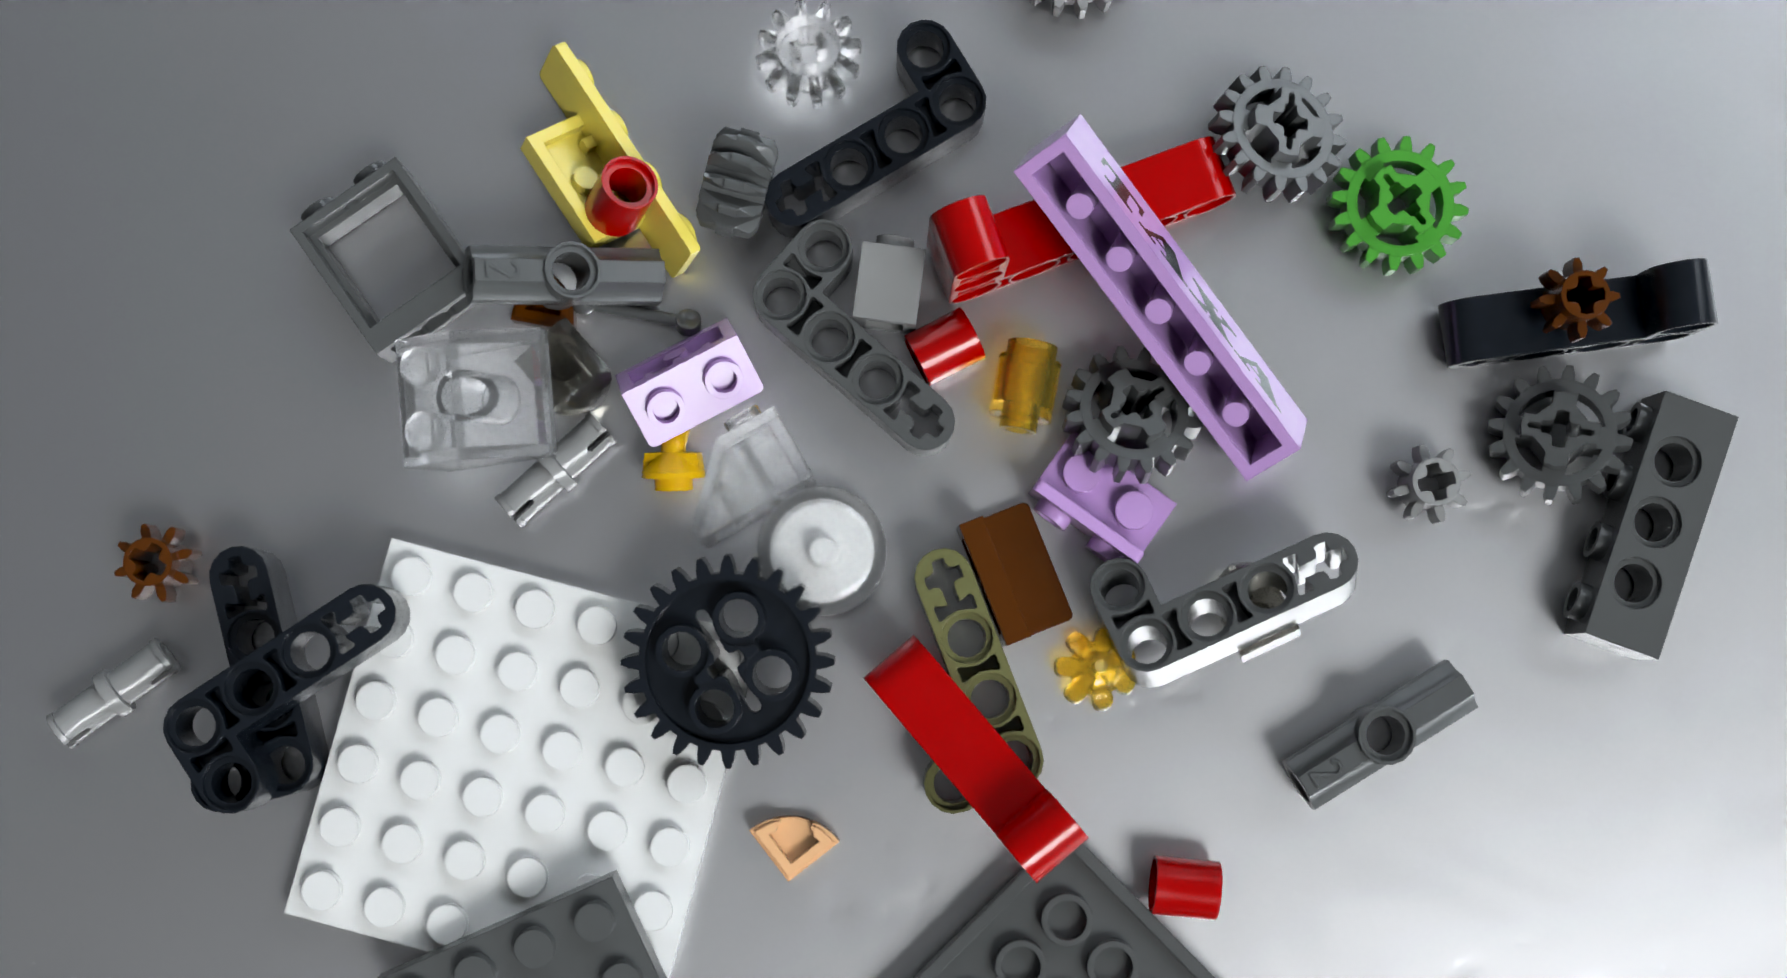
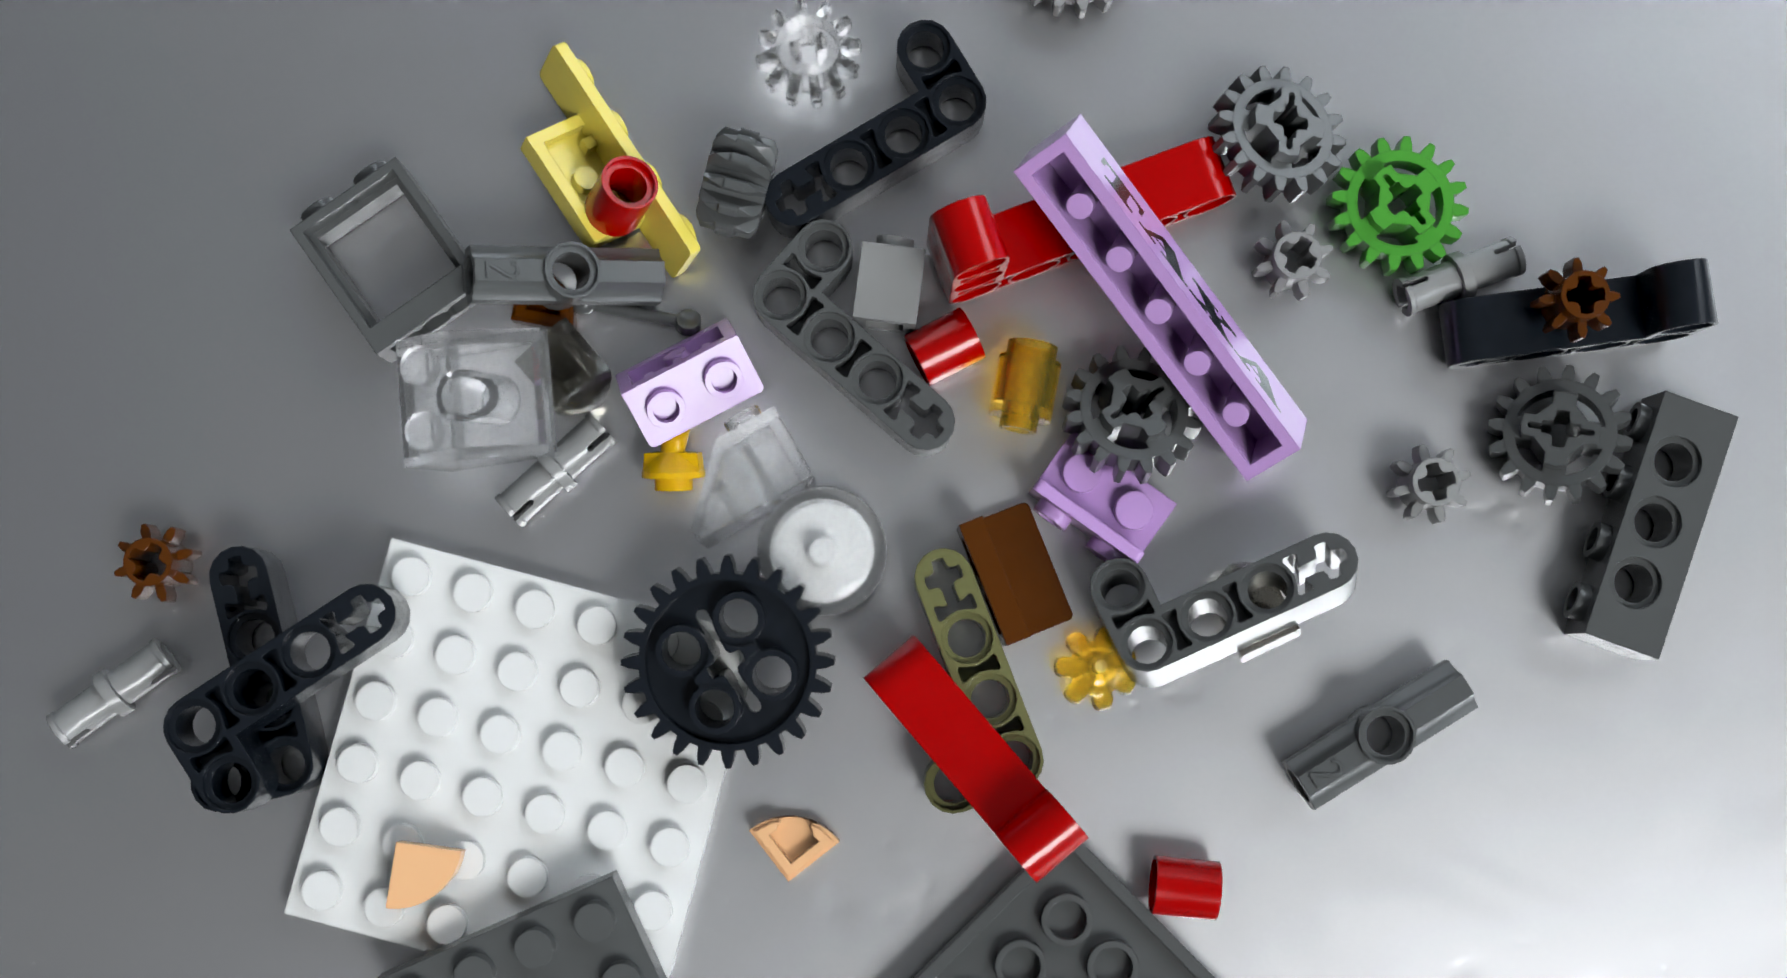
(421, 872): none -> light nougat tile
(1308, 261): none -> light grey gear
(1459, 276): none -> light grey pin

